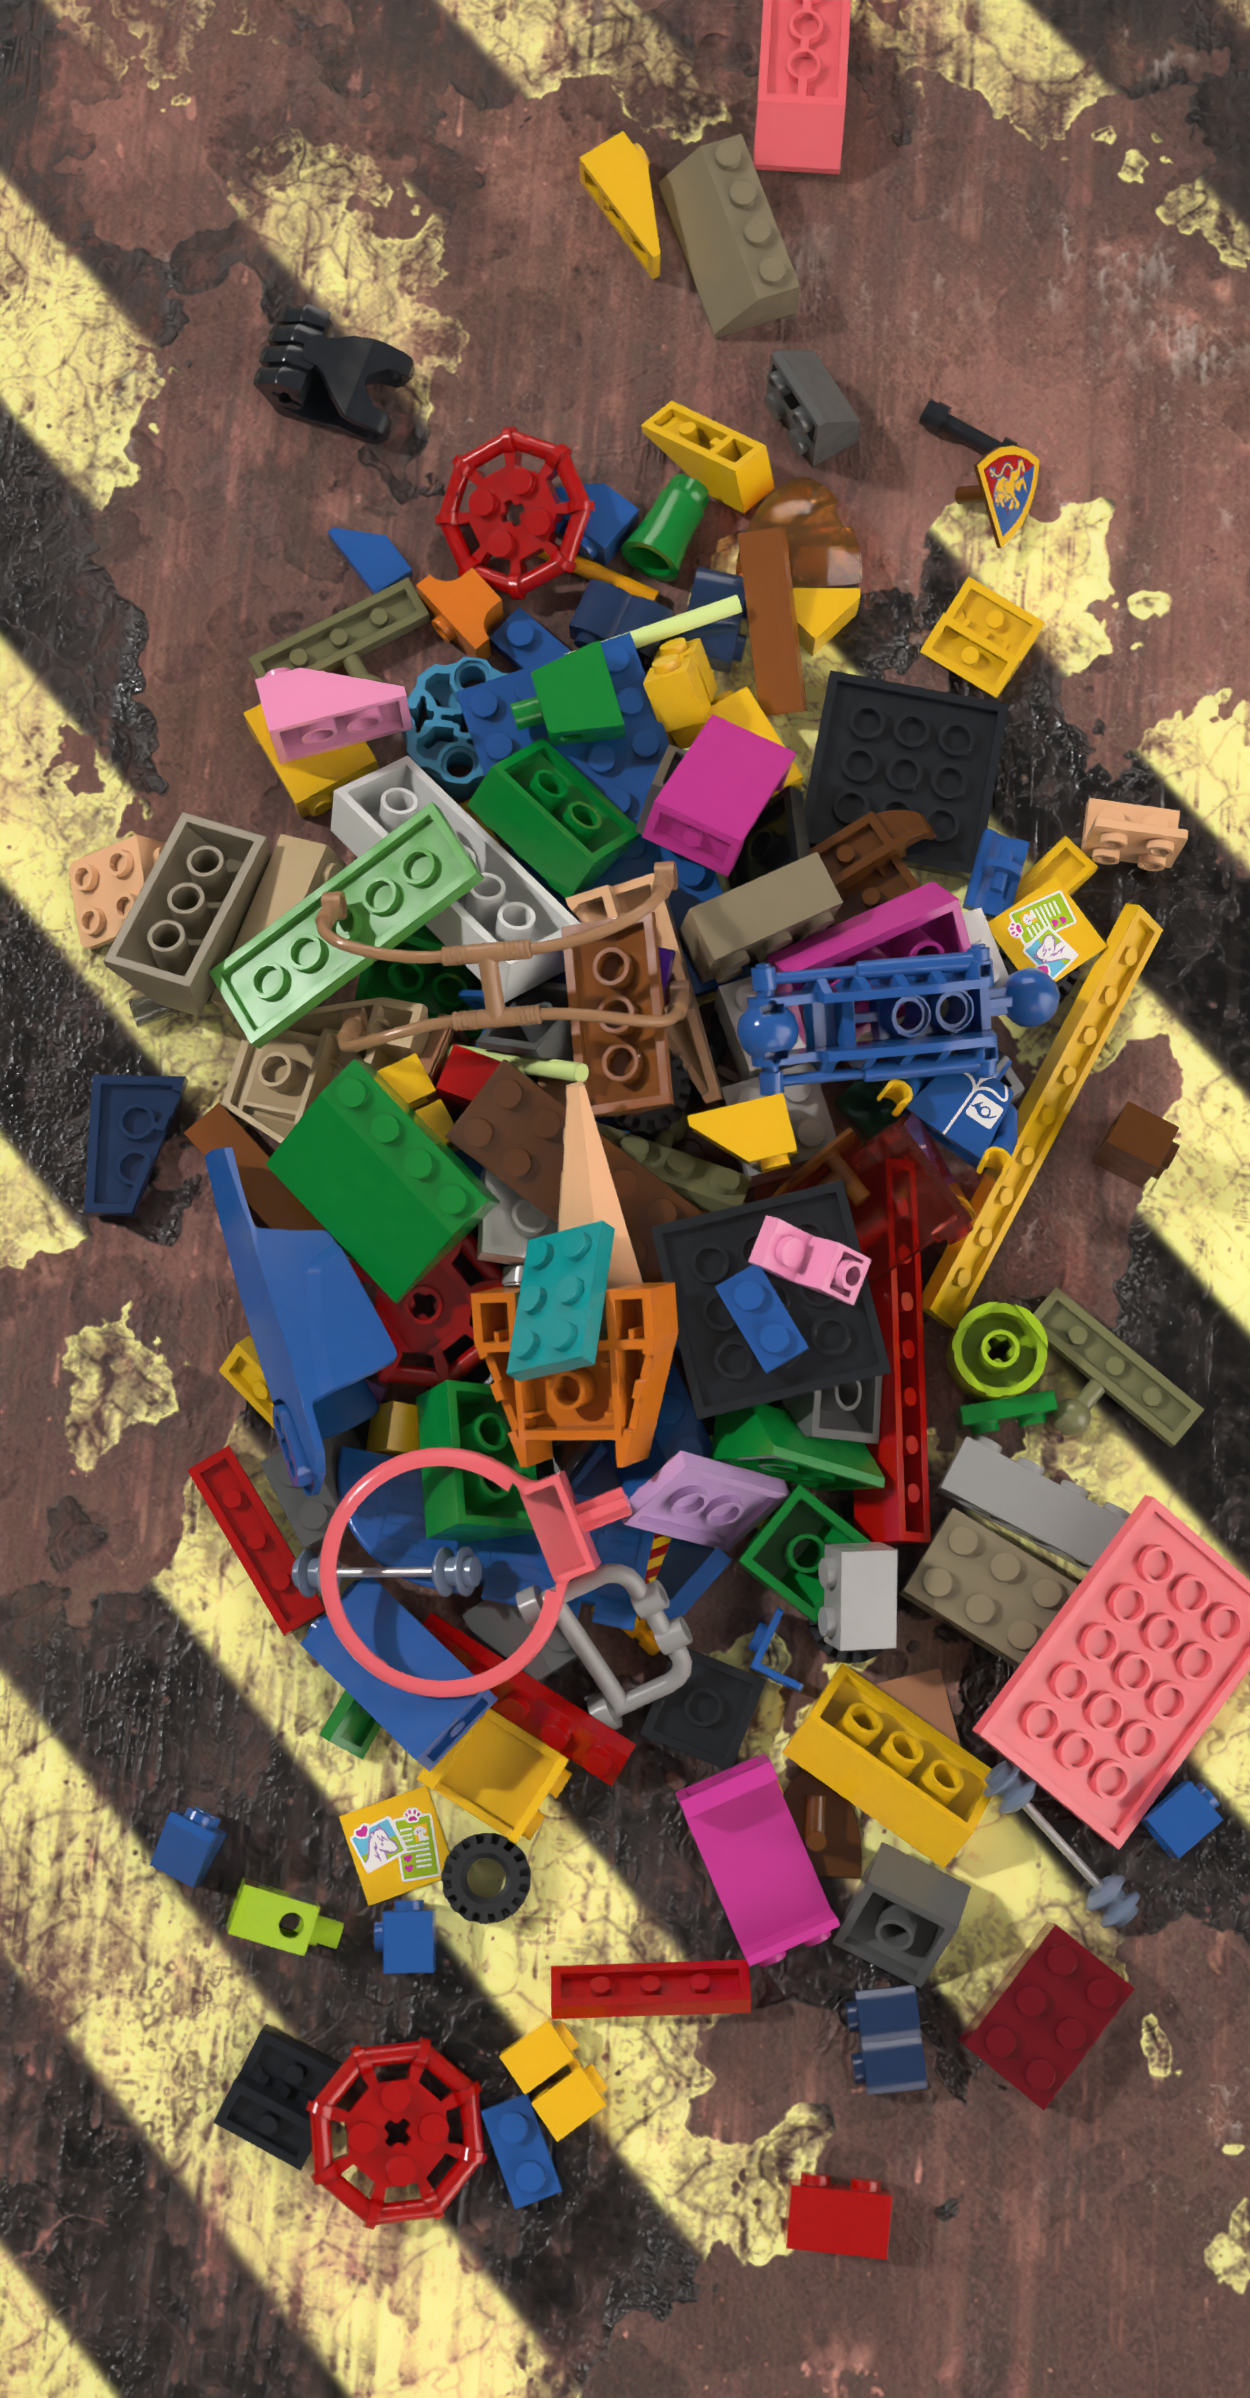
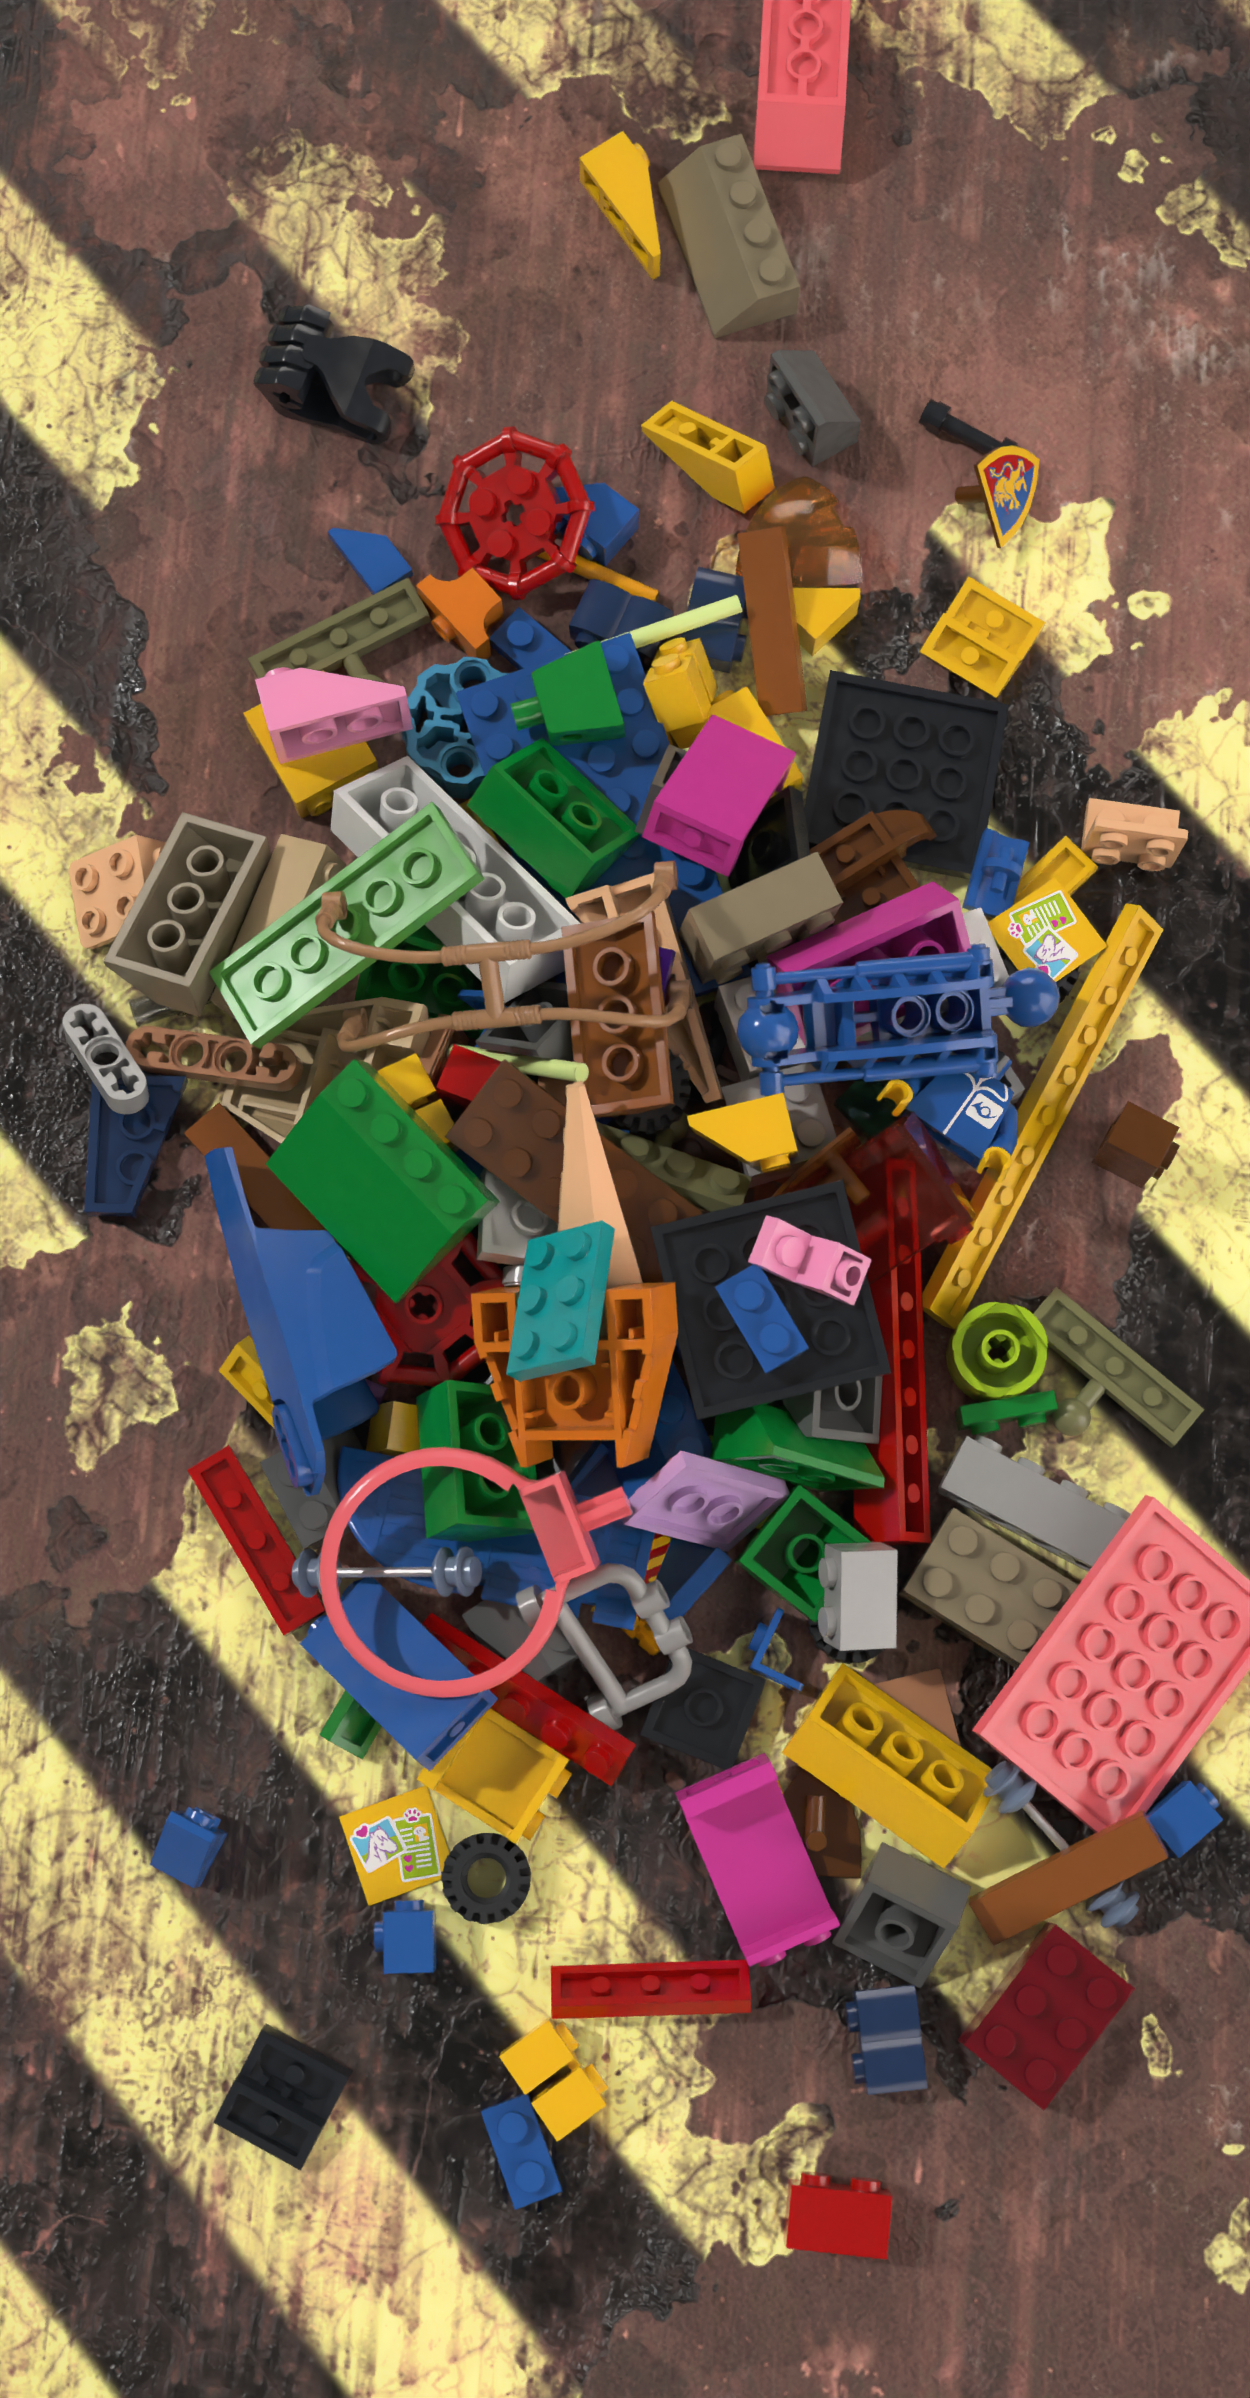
(105, 1076): none -> light grey beam
(212, 1064): none -> nougat beam
(259, 1912): lime torso -> none
(401, 2162): red plate -> none
(667, 529): green plant -> none
(1068, 1877): none -> dark orange tile

